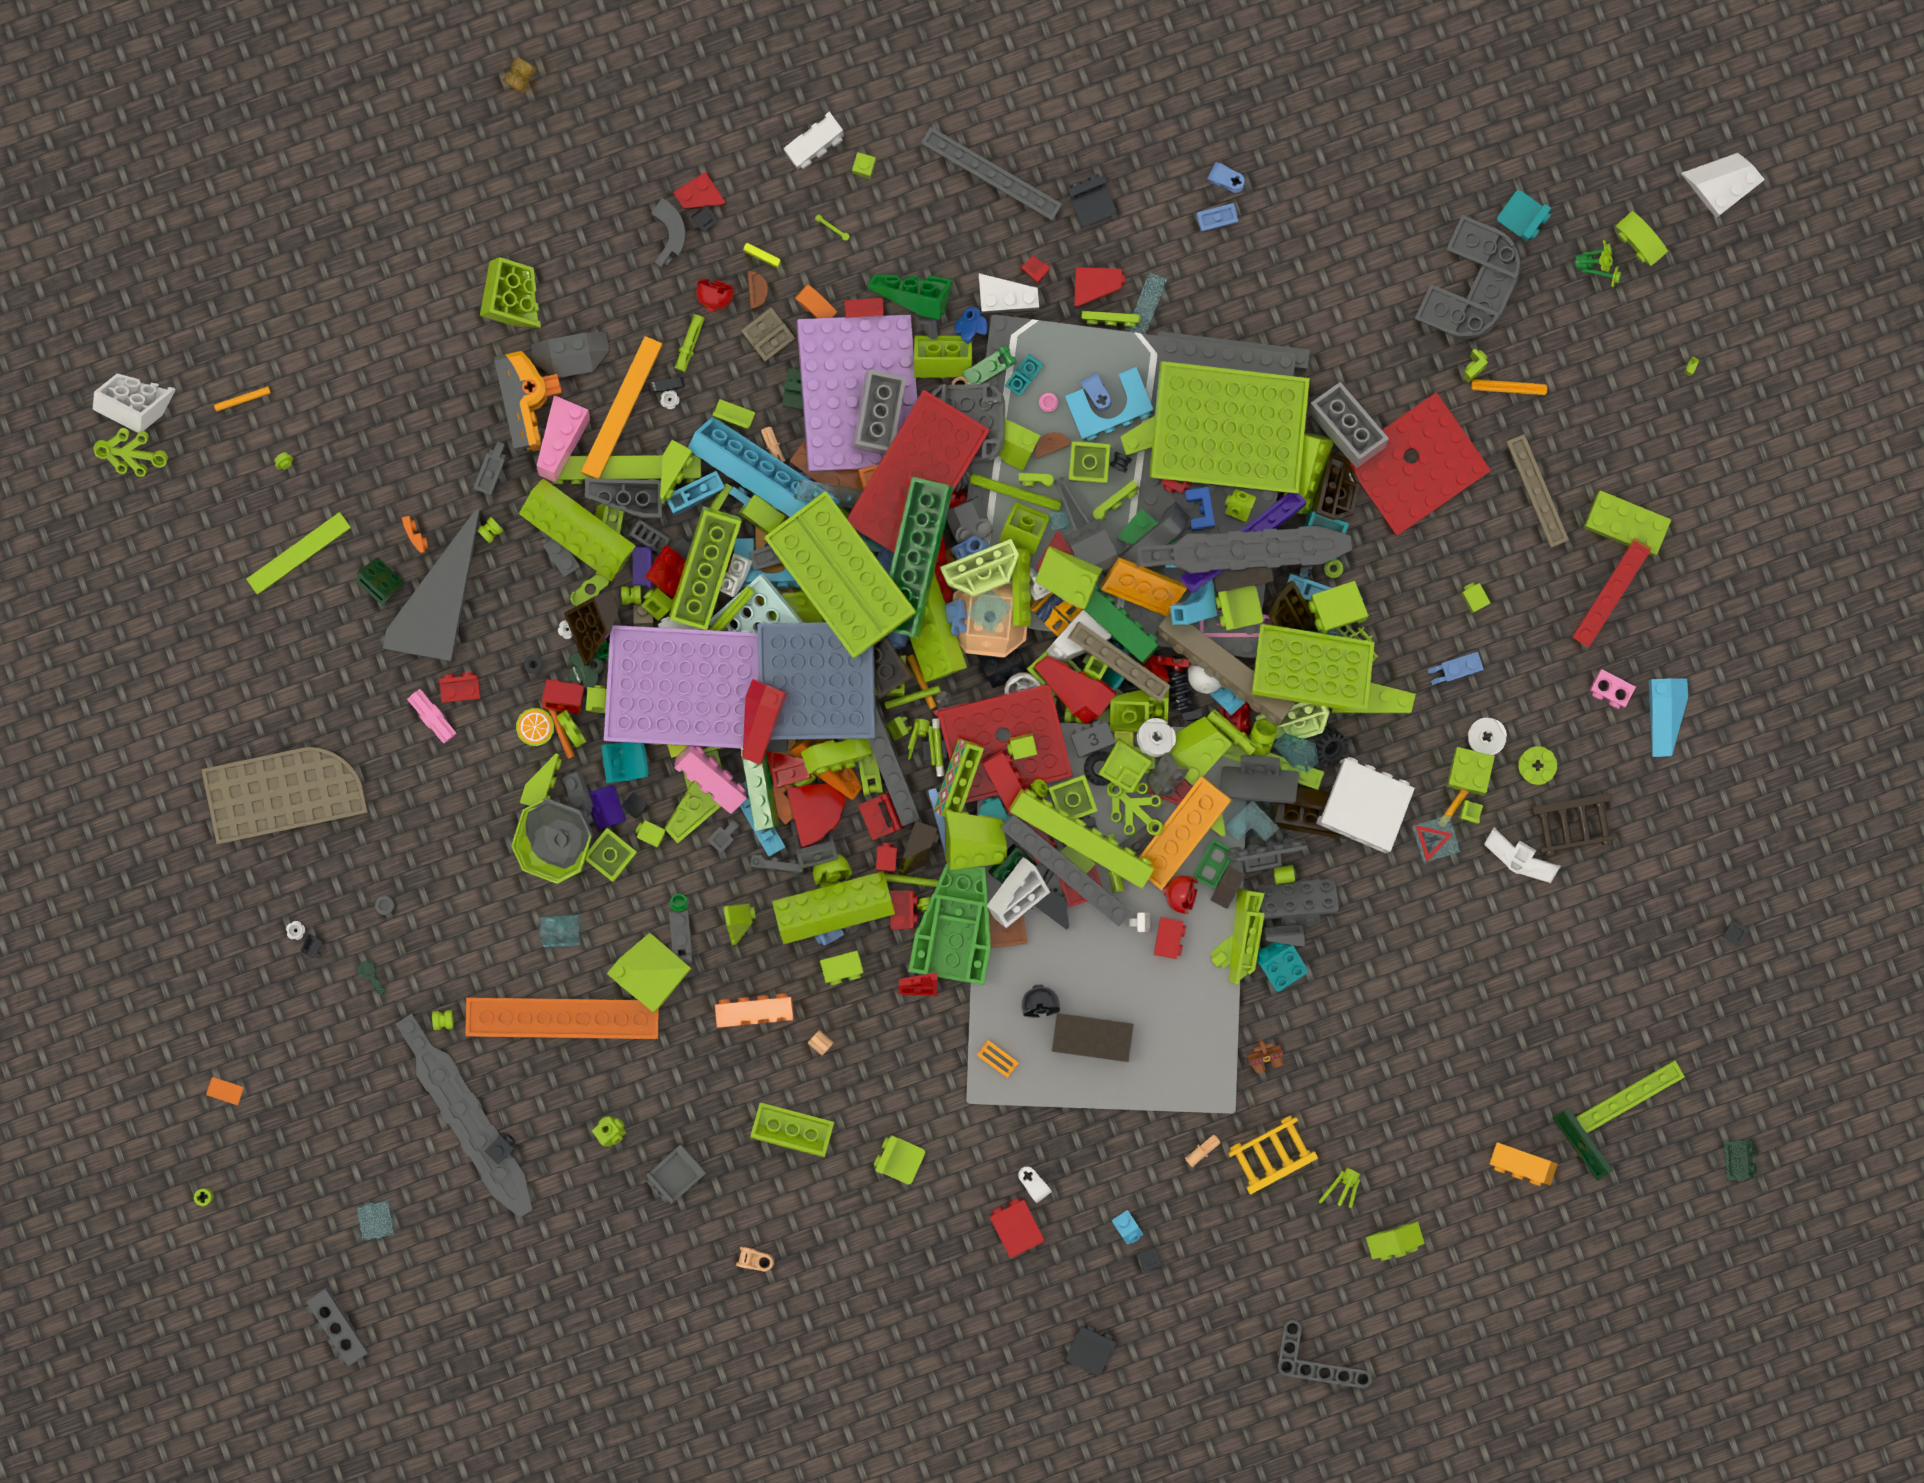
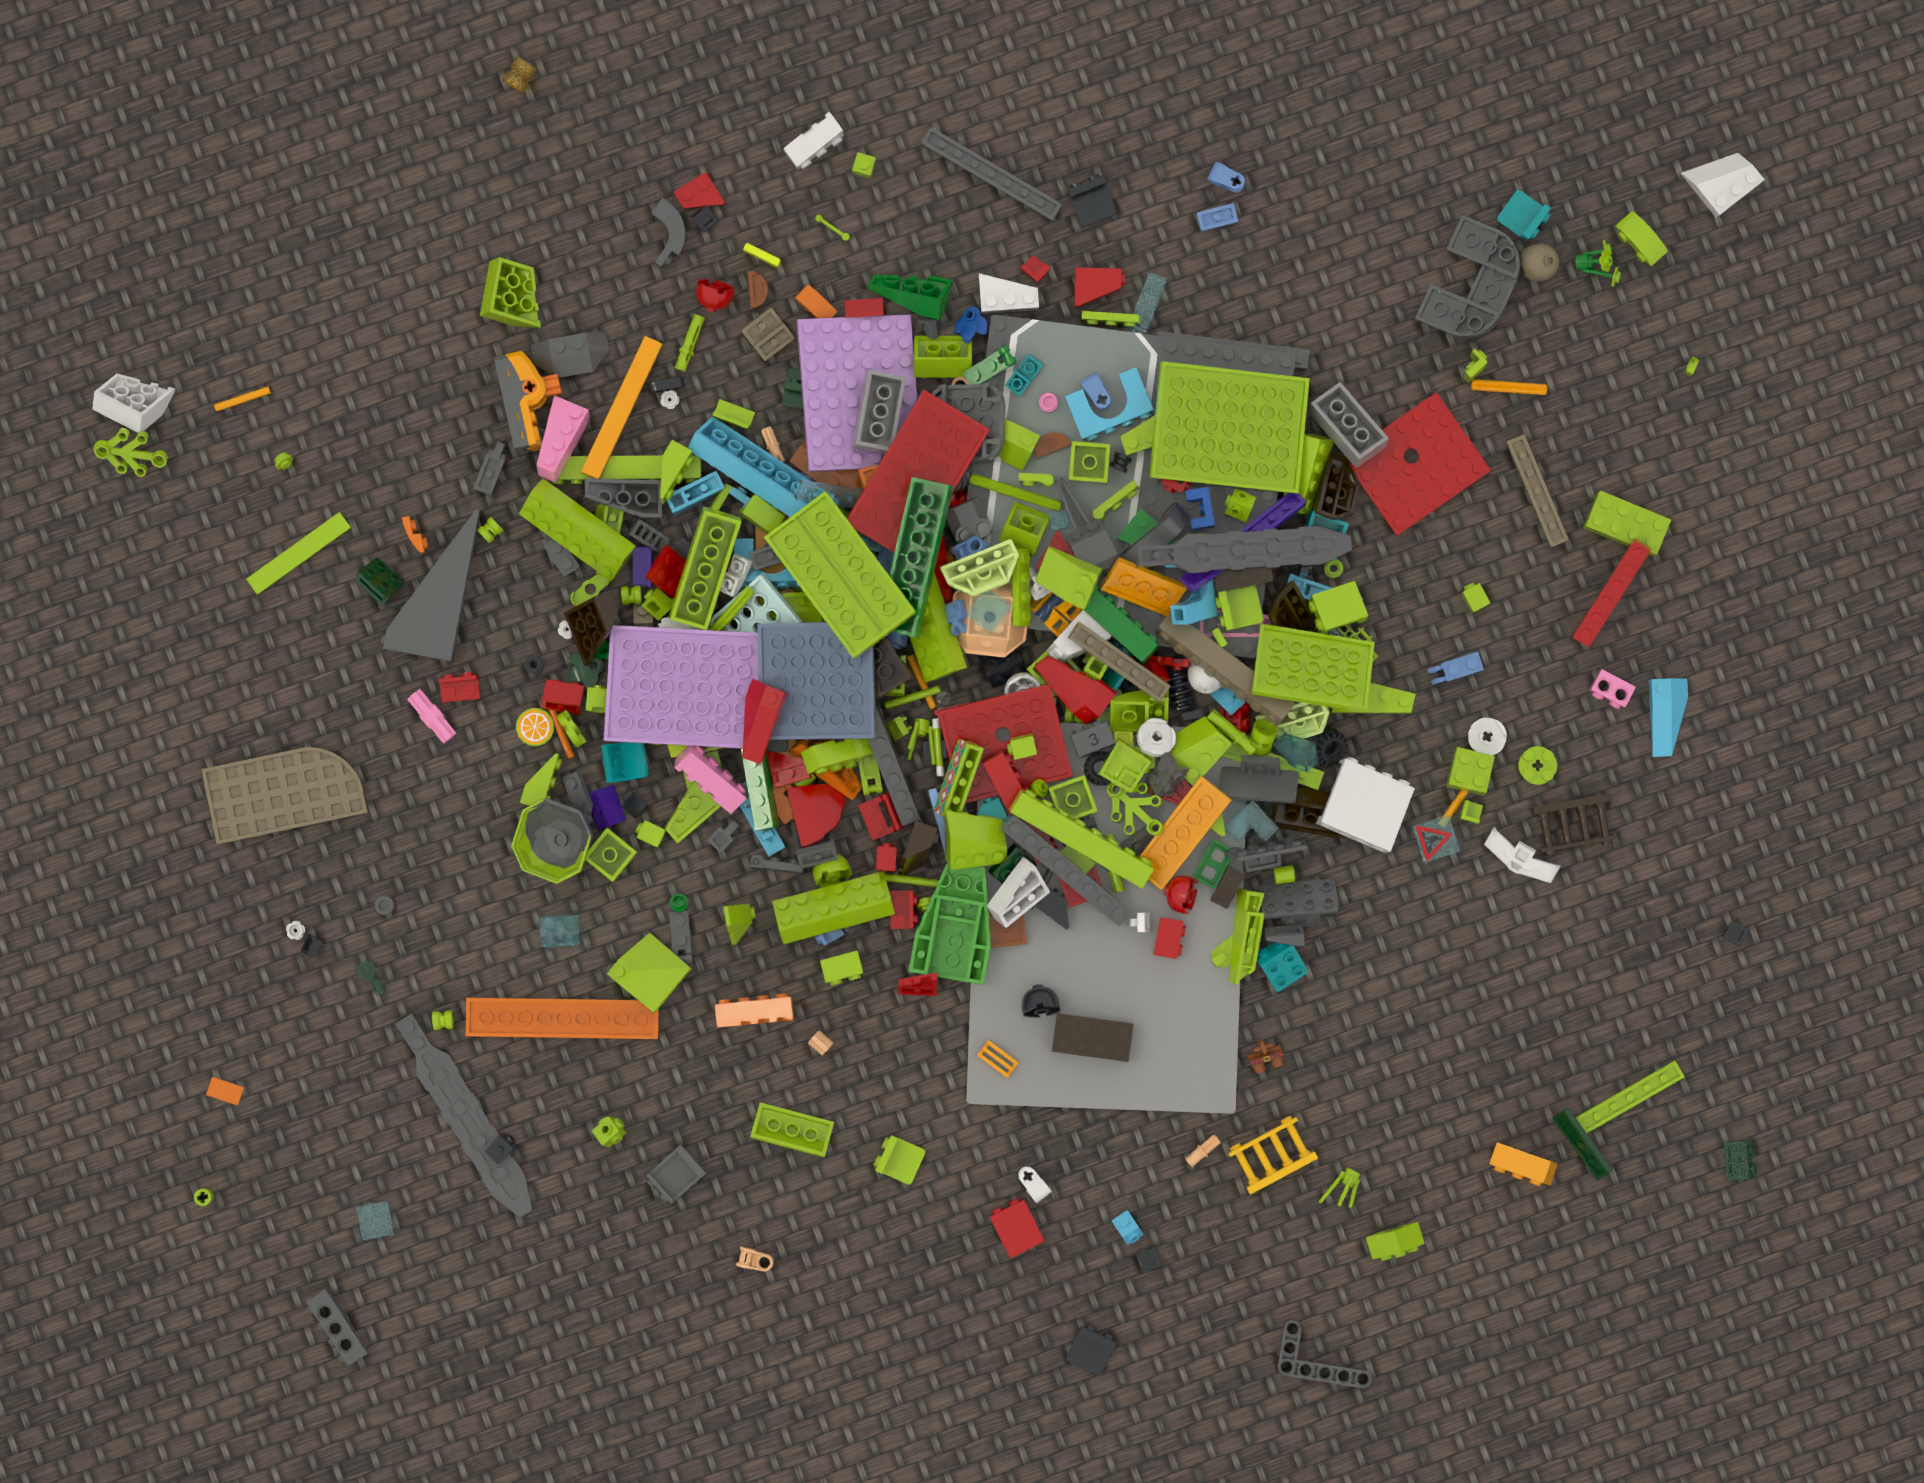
(1219, 637): none -> lime tile
(1539, 262): none -> dark tan cylinder

